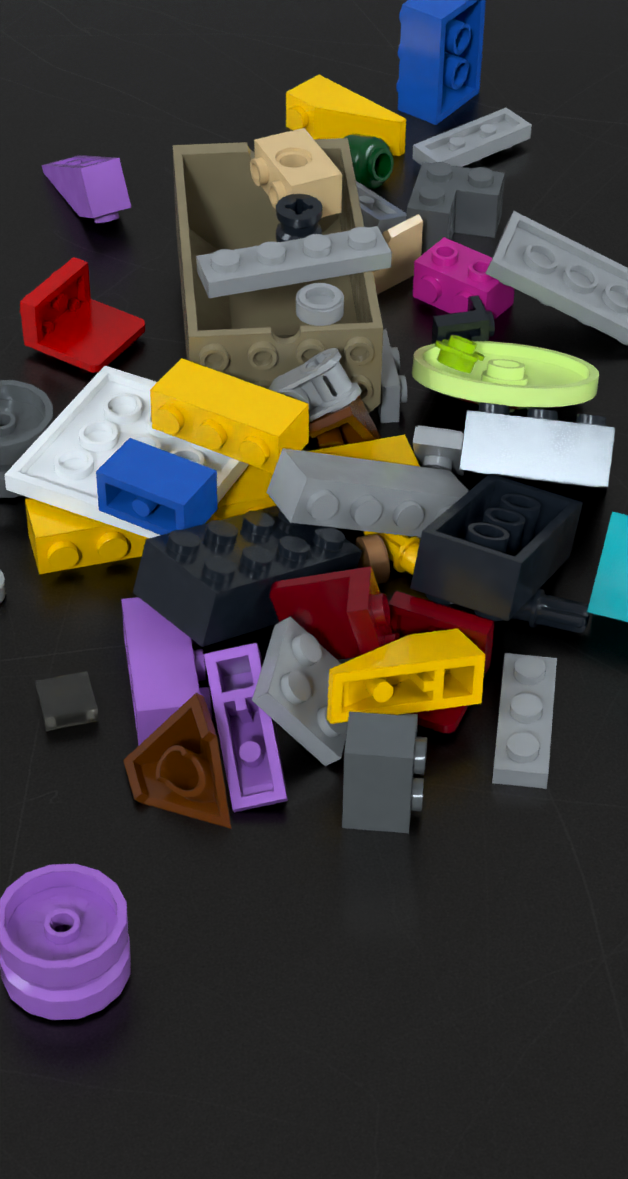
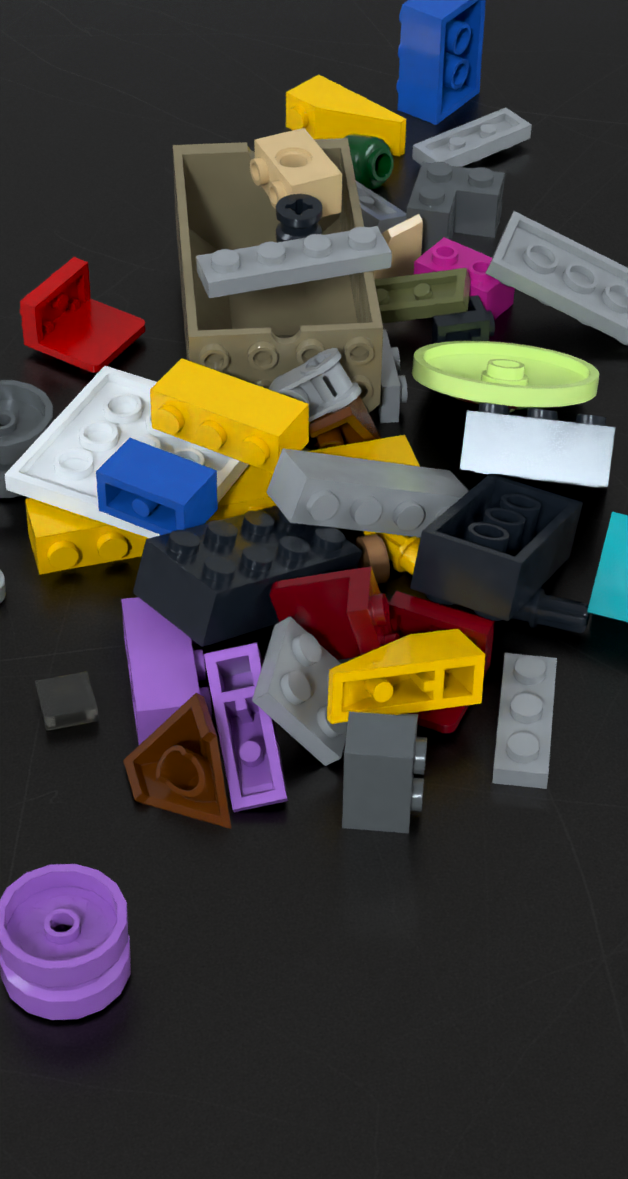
(91, 185): medium lavender slope -> none
(319, 304): light grey tile -> none
(423, 295): none -> olive plate
(438, 448): light grey plate -> none
(458, 353): lime plate -> none

